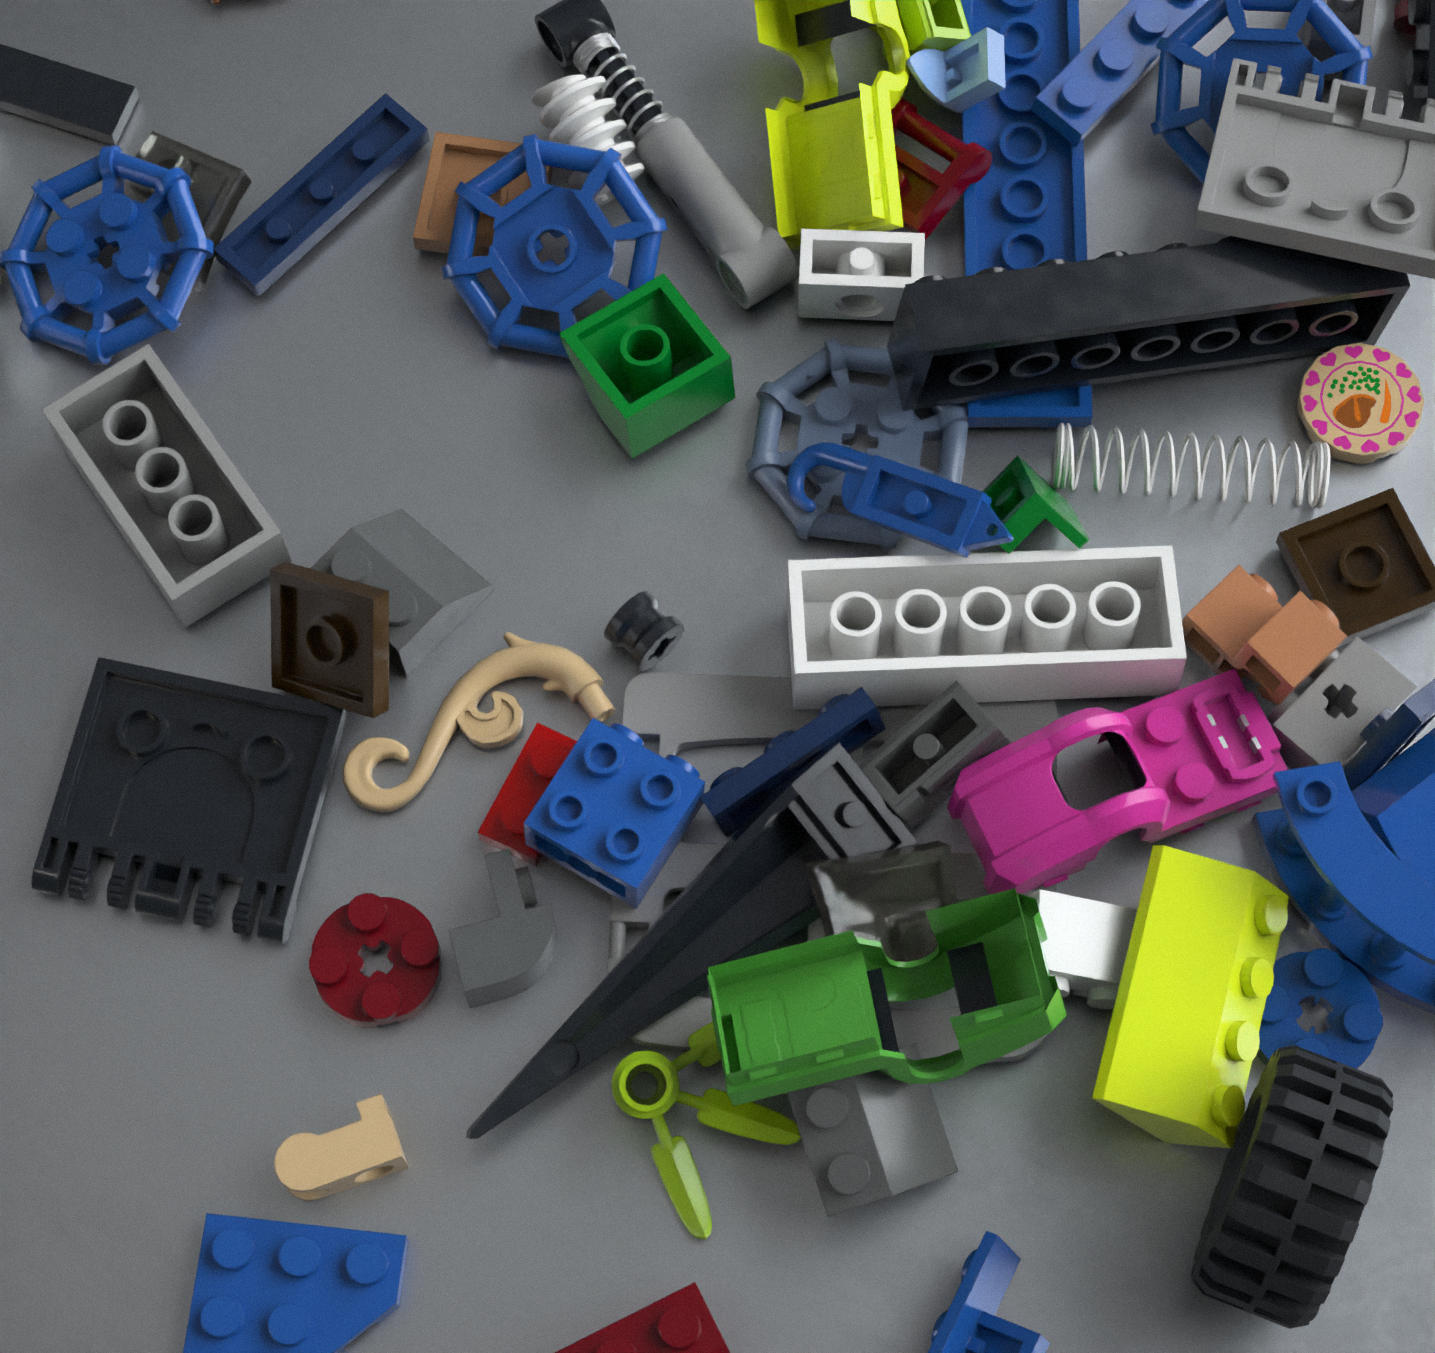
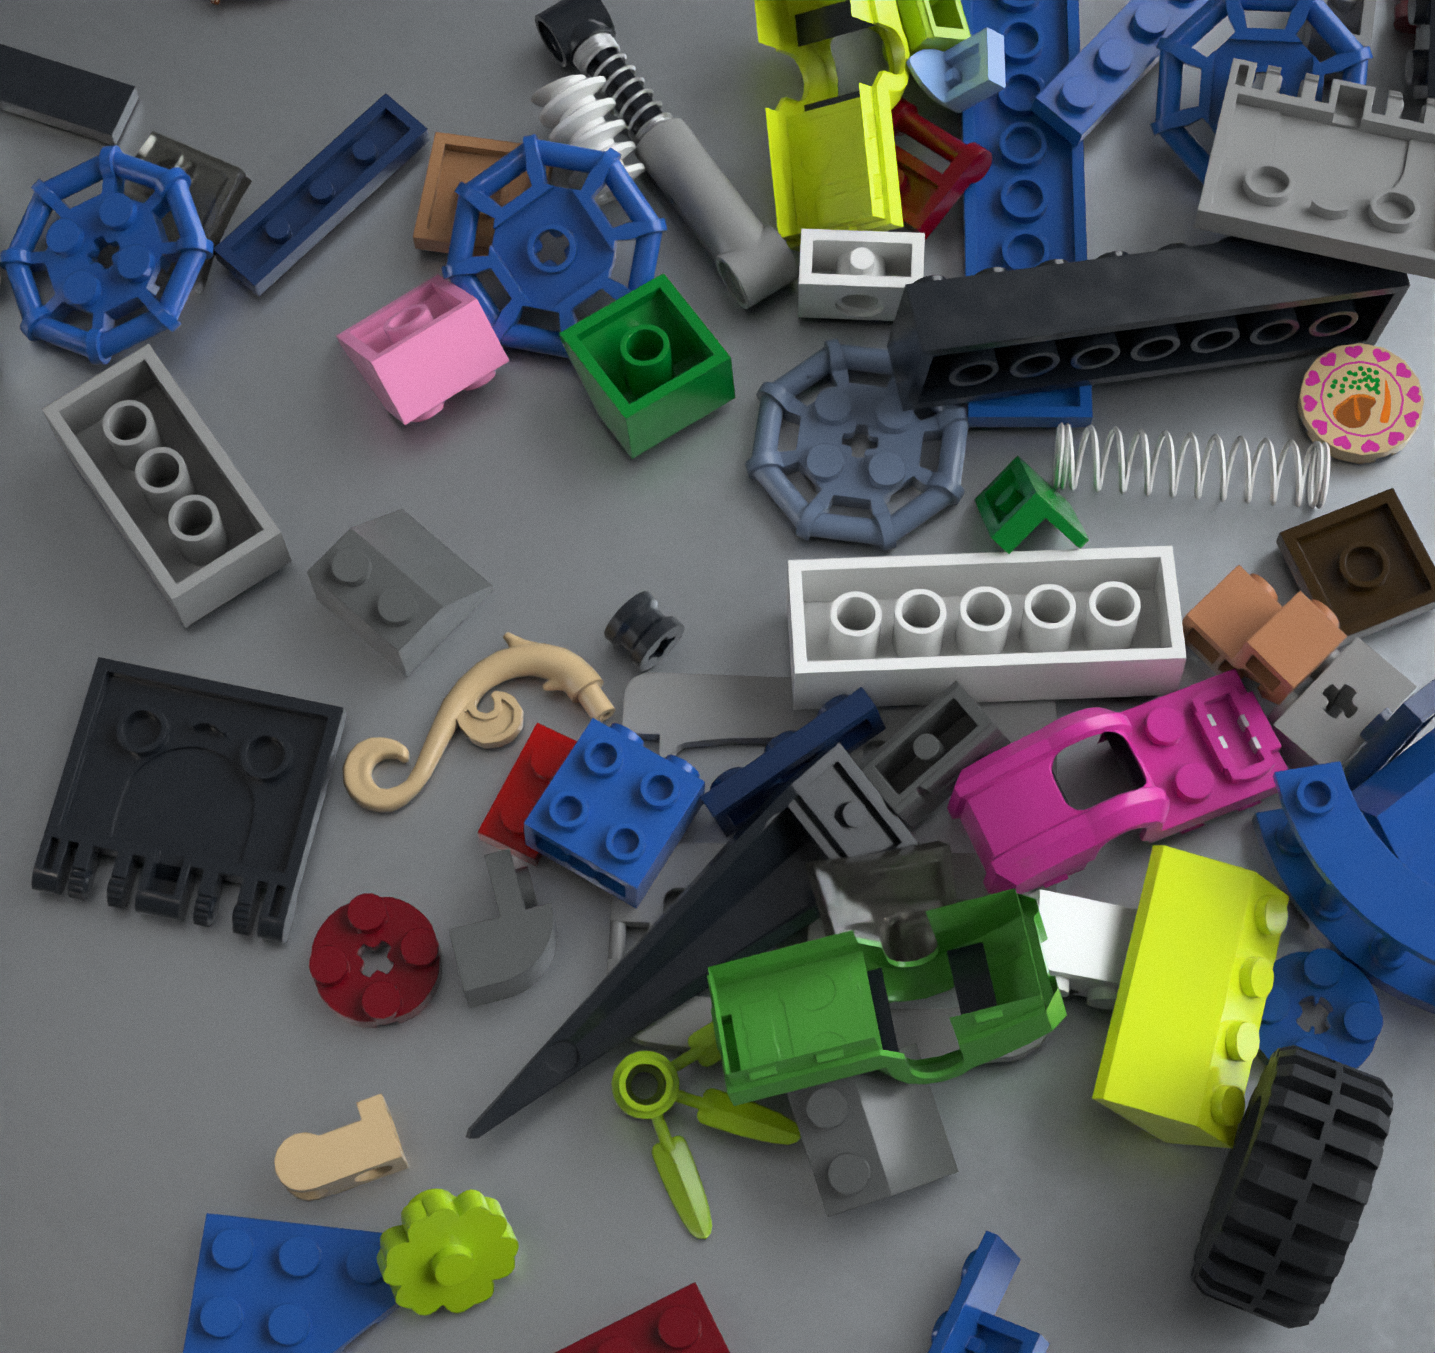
(330, 639): dark brown plate -> none
(424, 349): none -> bright pink slope
(447, 1251): none -> lime plant
(903, 499): blue plate -> none

